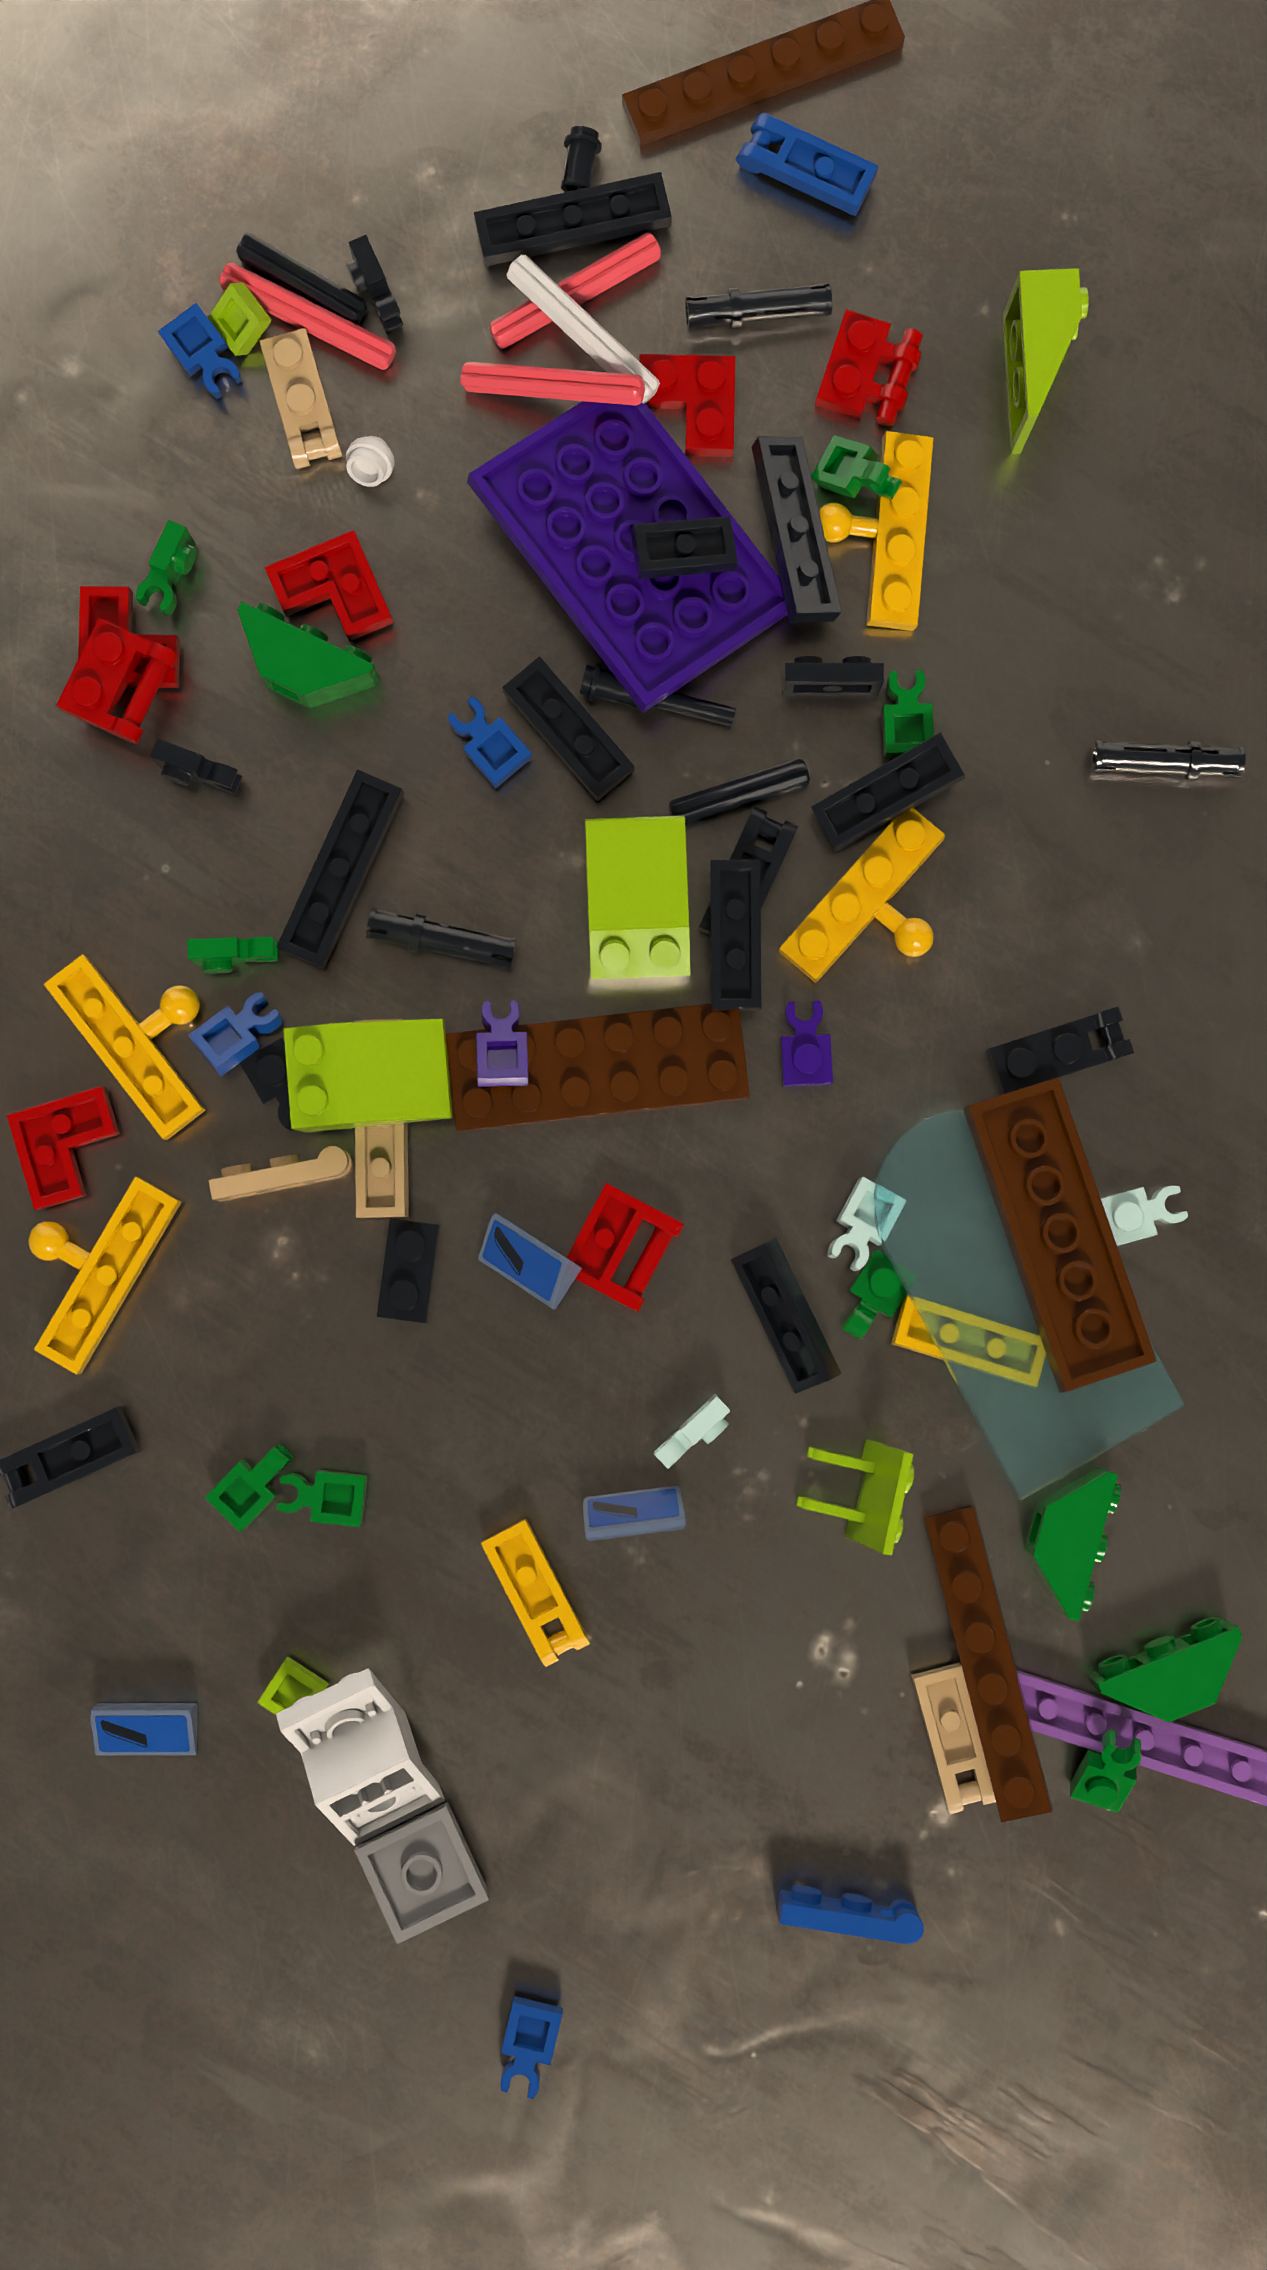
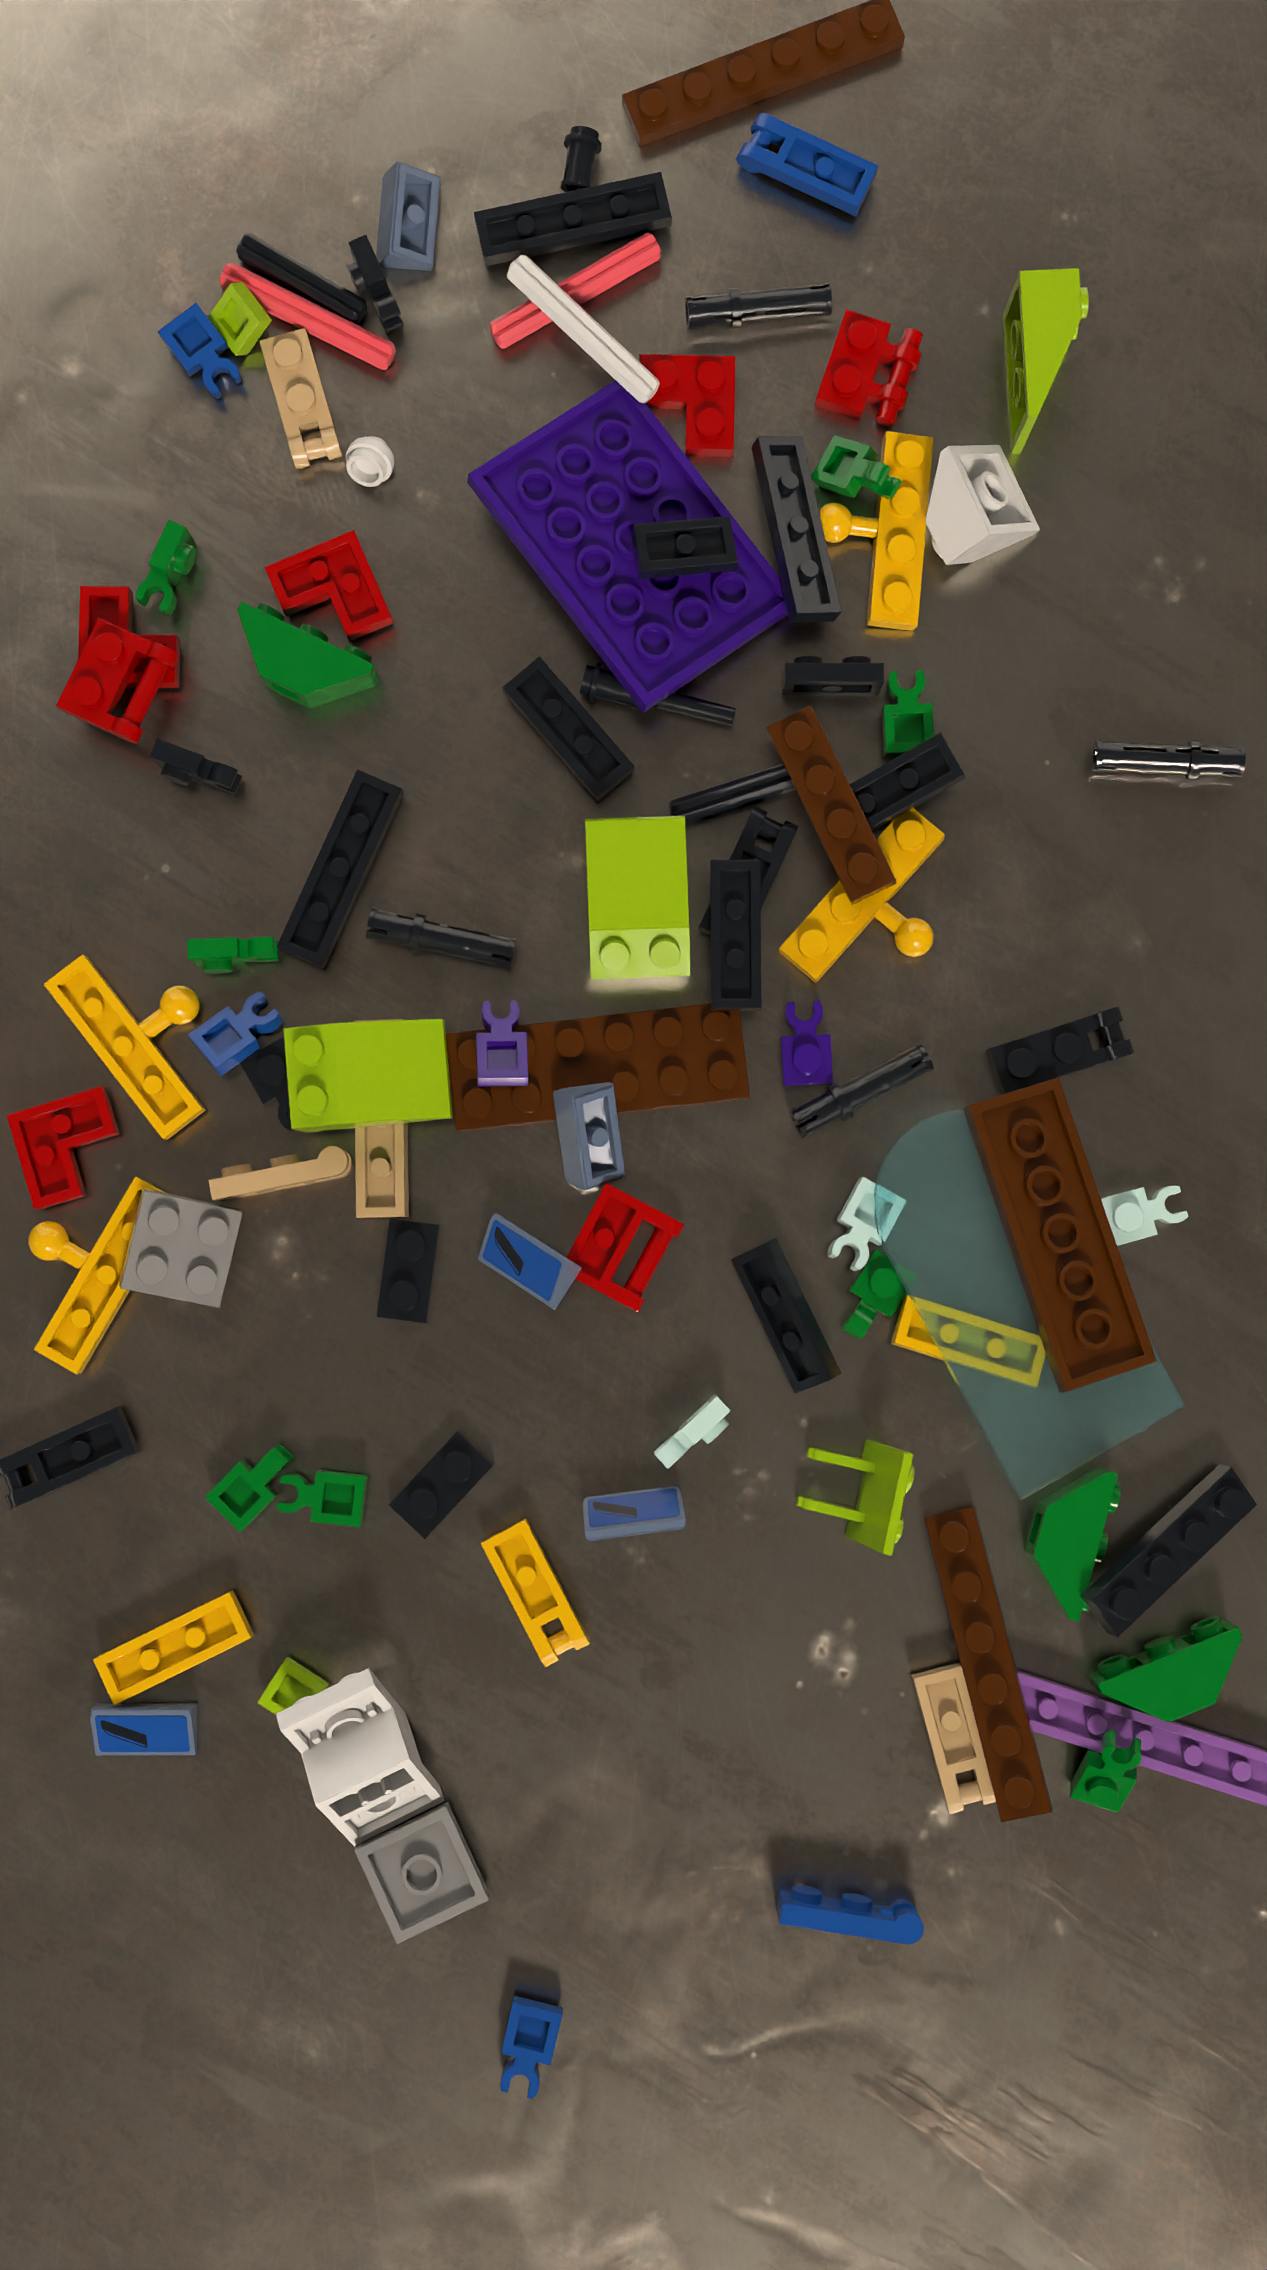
(173, 1647): none -> yellow plate
(180, 1248): none -> light grey plate
(408, 218): none -> sand blue slope
(441, 1484): none -> black plate
(493, 746): blue plate -> none
(553, 383): coral axle -> none
(589, 1134): none -> sand blue slope
(831, 805): none -> reddish brown plate
(861, 1090): none -> black pin
(976, 505): none -> white slope
(1168, 1550): none -> black plate

